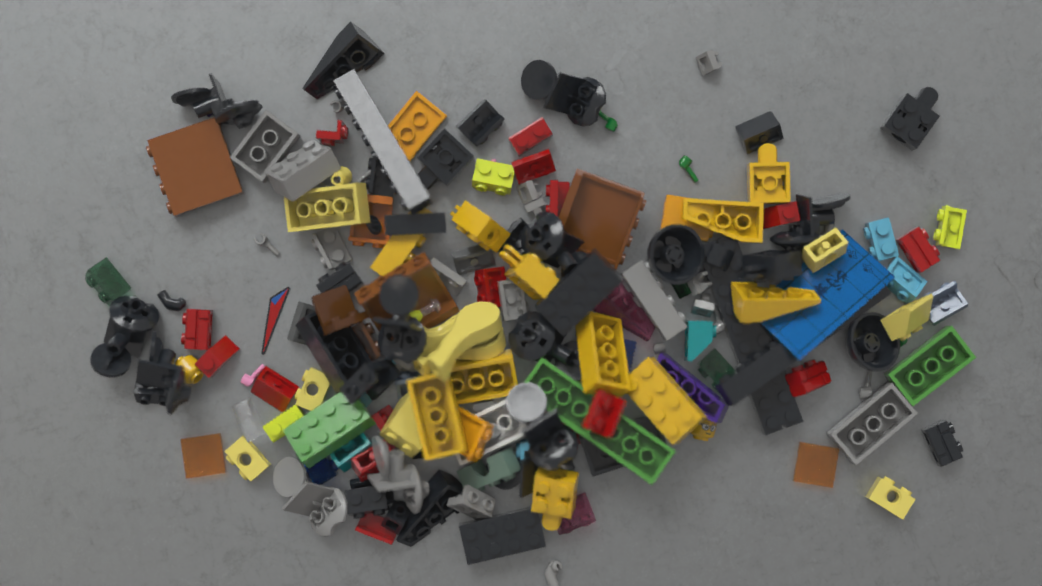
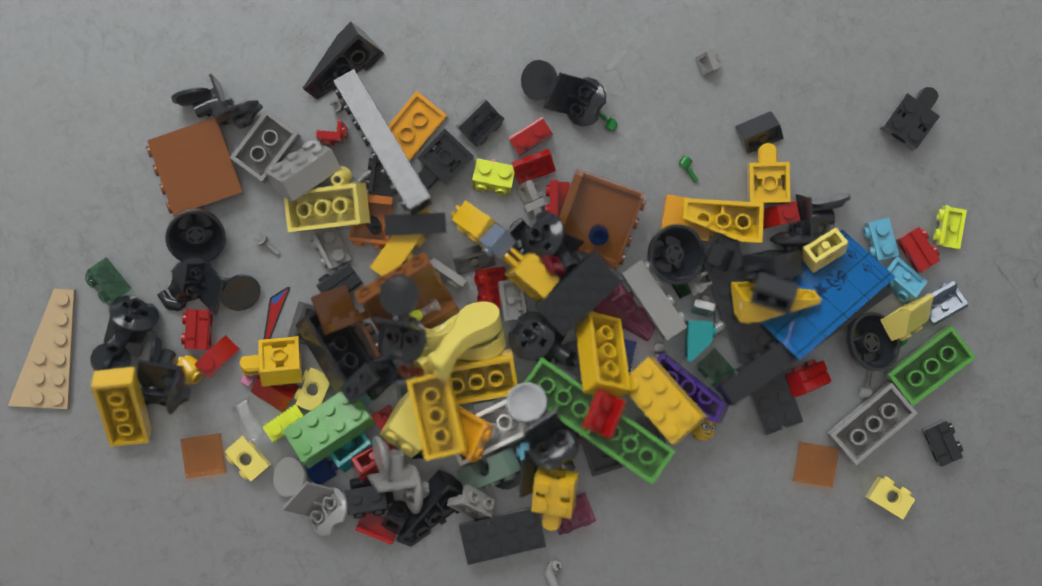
(47, 369): none -> tan wing
(121, 406): none -> yellow brick
(197, 279): none -> black piece
(204, 243): none -> black piece
(277, 361): none -> yellow brick
(406, 373): none -> clear red arm
(496, 241): none -> sand blue brick
(553, 266): none -> dark red tile
(598, 234): none -> clear blue tile
(774, 293): none -> black brick

